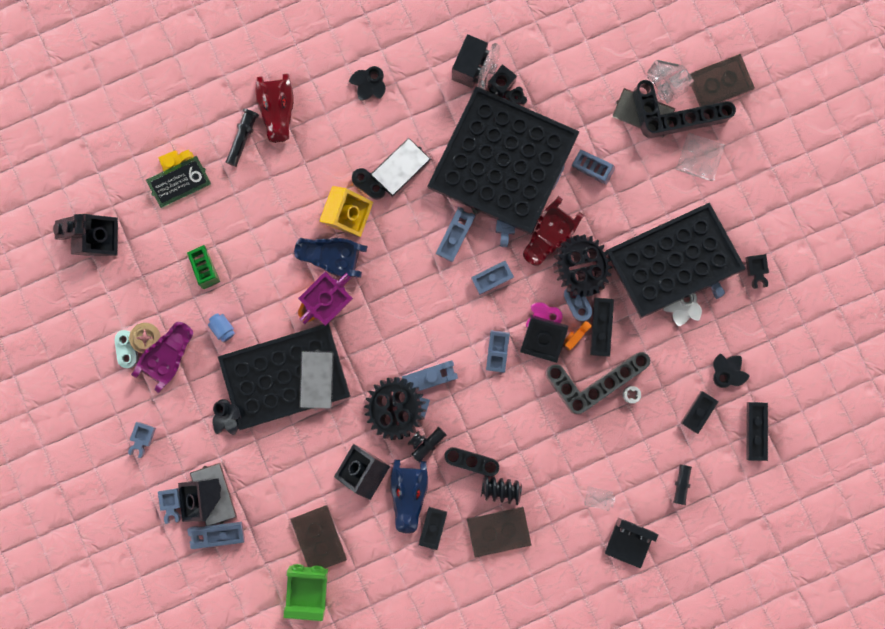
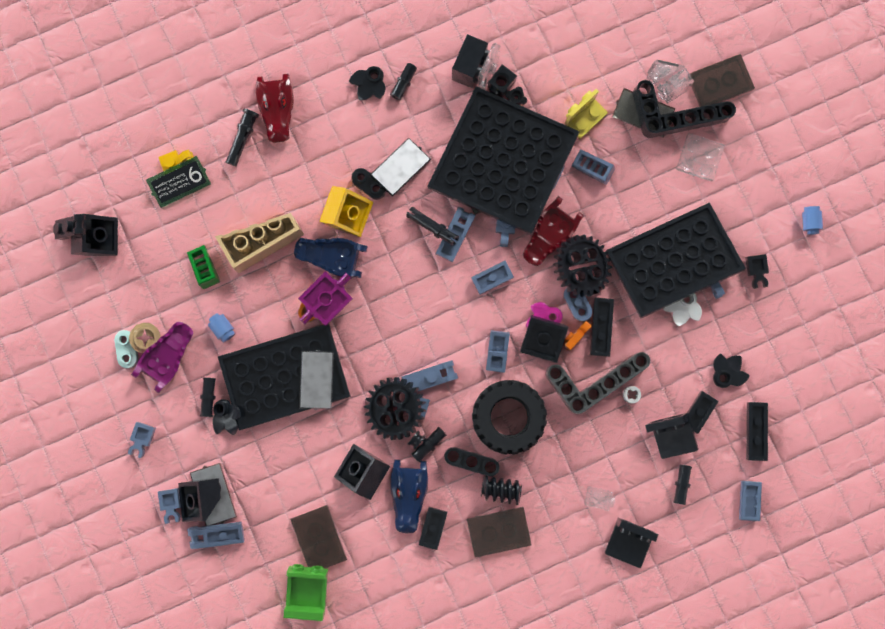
(207, 397): none -> black pin
(258, 241): none -> tan wedge
(403, 81): none -> black axle
(438, 230): none -> black pin
(535, 417): none -> black tyre
(586, 114): none -> light yellow bracket
(673, 435): none -> black bracket
(750, 500): none -> sand blue plate
(812, 220): none -> medium blue brick

